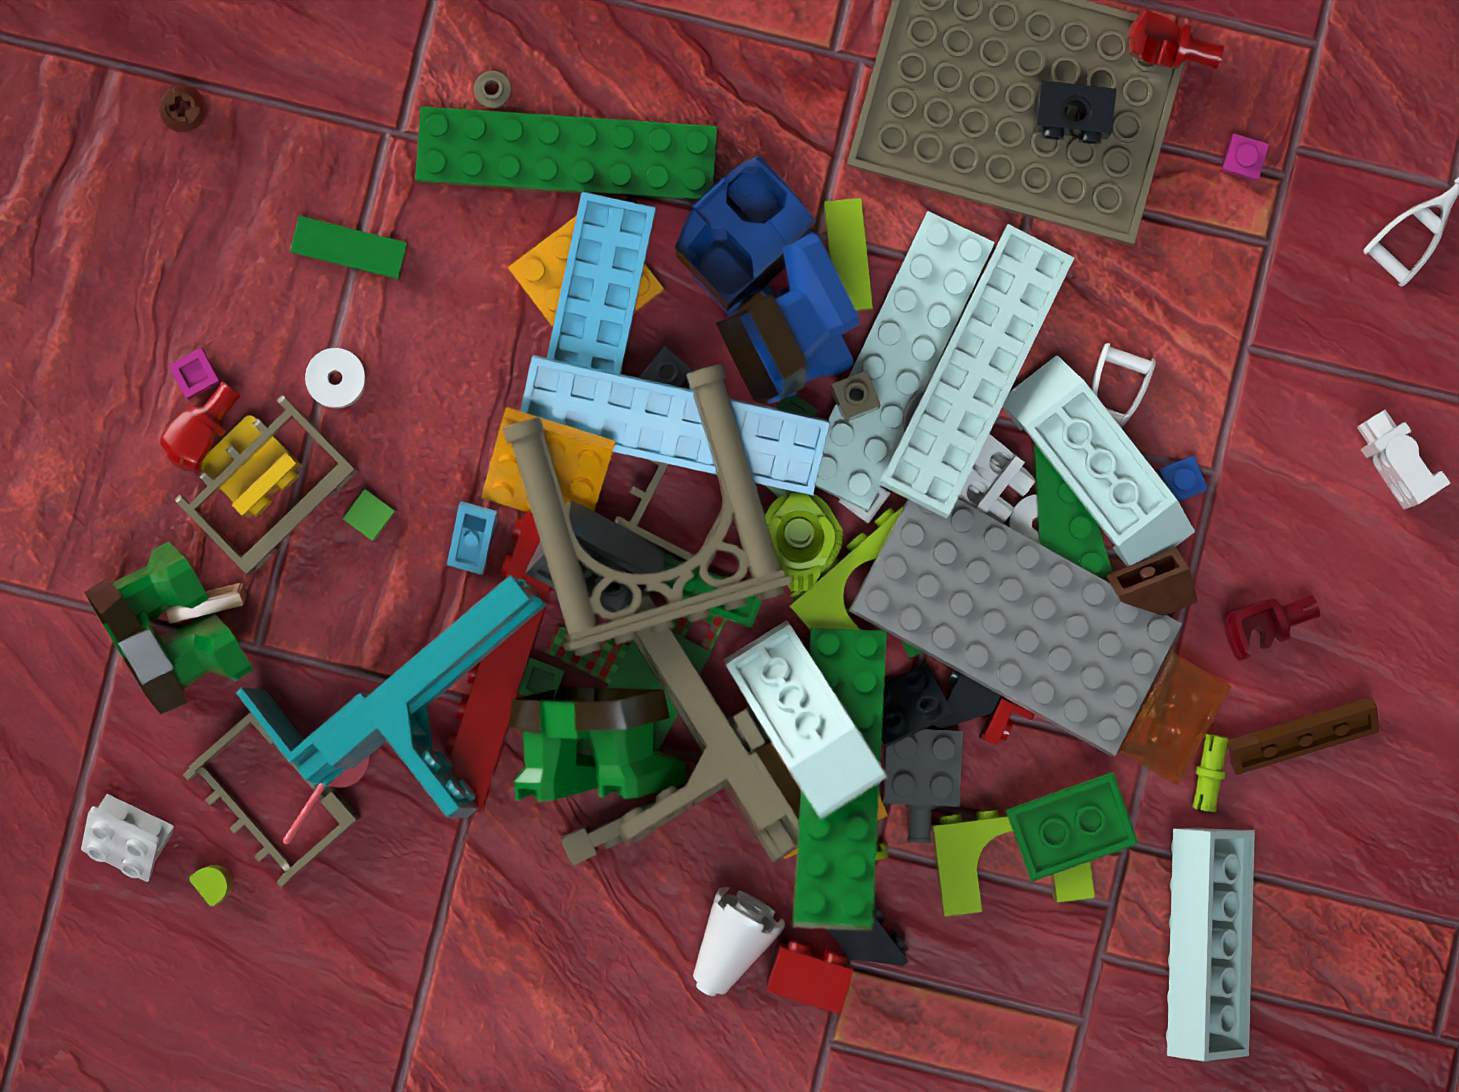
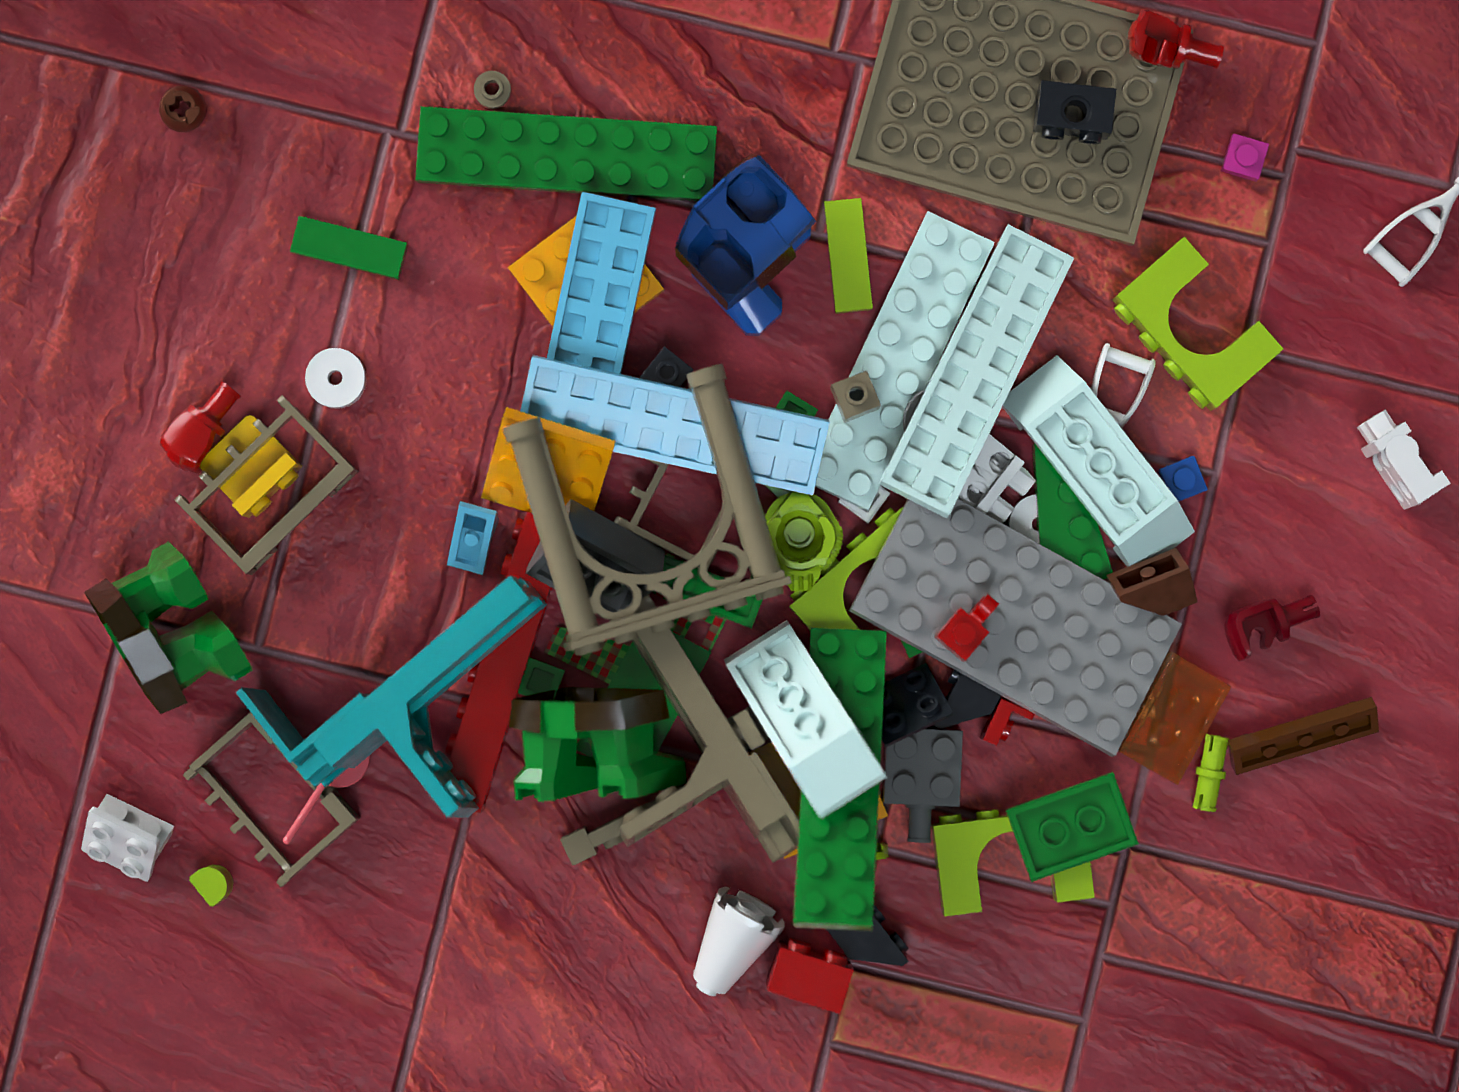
(194, 373): dark pink plate -> none
(219, 600): light nougat tile -> none
(369, 515): bright green tile -> none
(797, 335): blue piece -> none
(964, 630): none -> red plate
(1208, 376): none -> lime arch
(1210, 943): light aqua slope -> none

